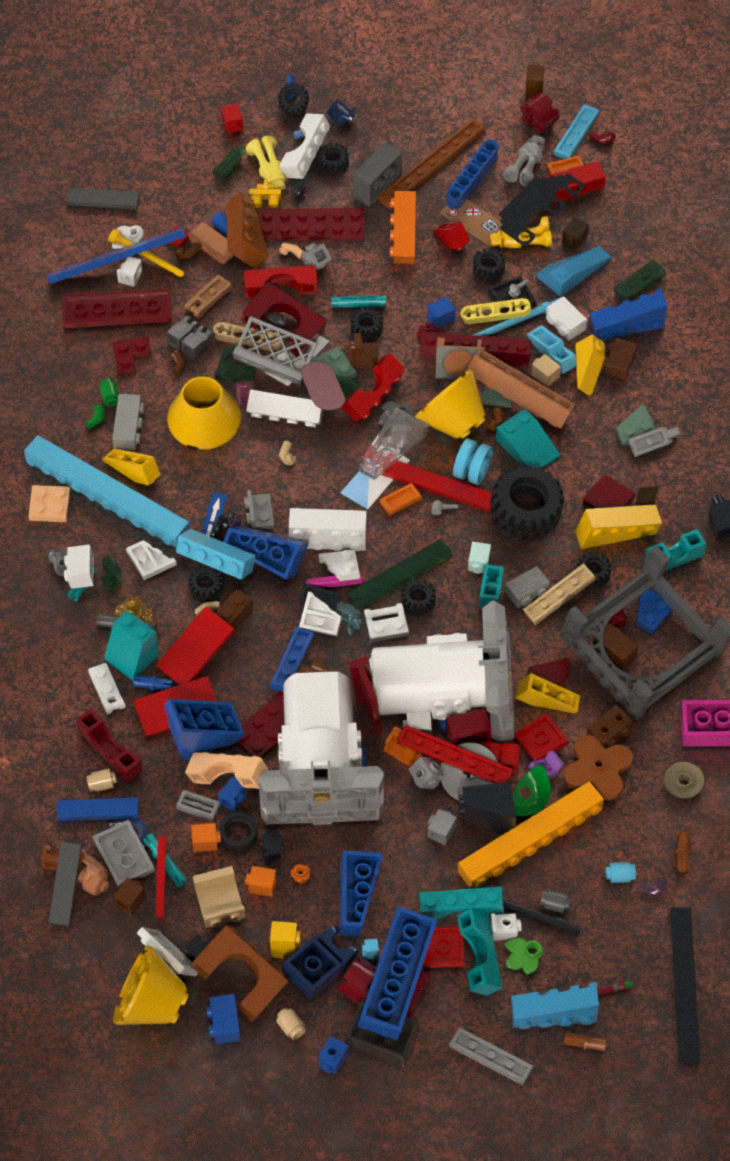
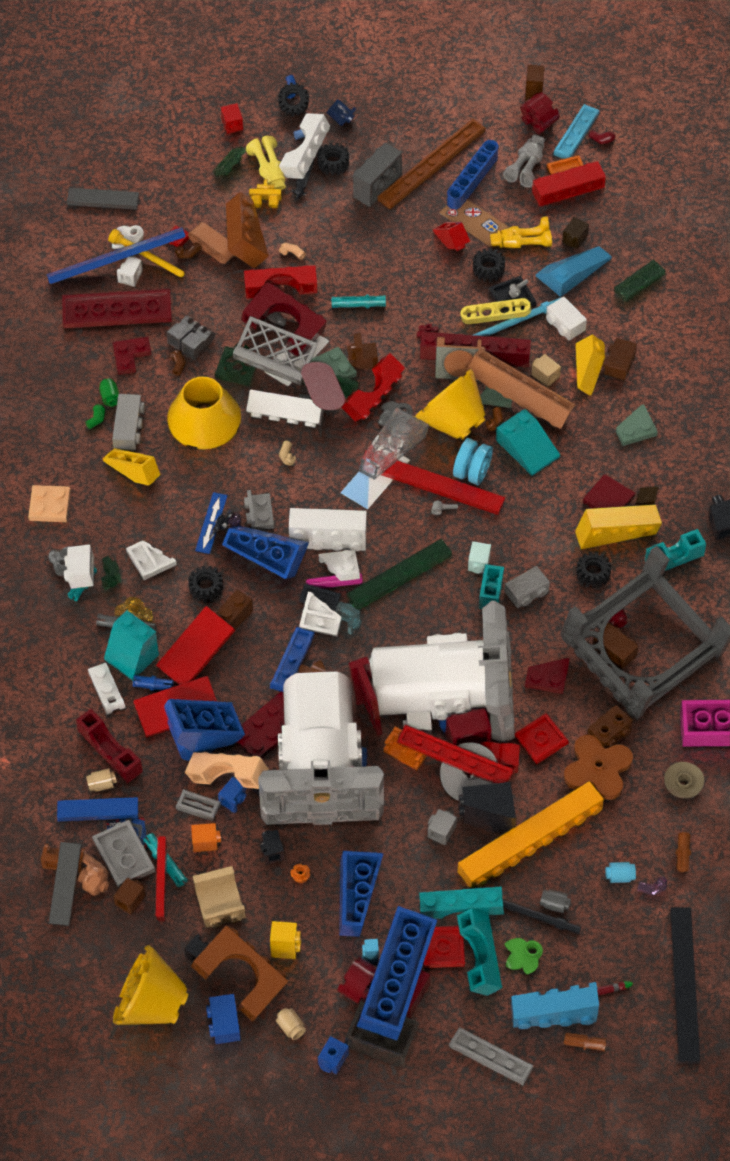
(106, 491): medium azure brick -> none
(168, 951): white plate -> none
(208, 296): medium nougat plate -> none
(214, 606): tan arm -> none
(215, 553): medium azure brick -> none
(220, 222): blue cone -> none
(234, 818): black tyre -> none
(236, 328): tan beam -> none
(243, 390): clear pink slope -> none
(261, 881): orange brick -> none
(312, 224): dark red plate -> none
(316, 255): light grey brick -> none
(325, 960): dark blue brick -> none
(367, 315): black tyre -> none
(386, 628): white plate -> none
(400, 499): orange tile -> none
(404, 227): orange wedge -> none
(418, 587): black tyre -> none
(426, 773): light grey brick -> none
(441, 312): blue brick -> none
(499, 928): white brick -> none
(532, 482): black tyre -> none
(533, 197): black piece -> none
(539, 785): green piece -> none
(546, 694): yellow slope -> none
(551, 763): medium lavender bracket -> none
(553, 347): medium azure slope -> none
(559, 594): tan tile -> none
(630, 317): blue wedge -> none
(652, 440): light grey hinge -> none
(652, 611): blue wing -> none

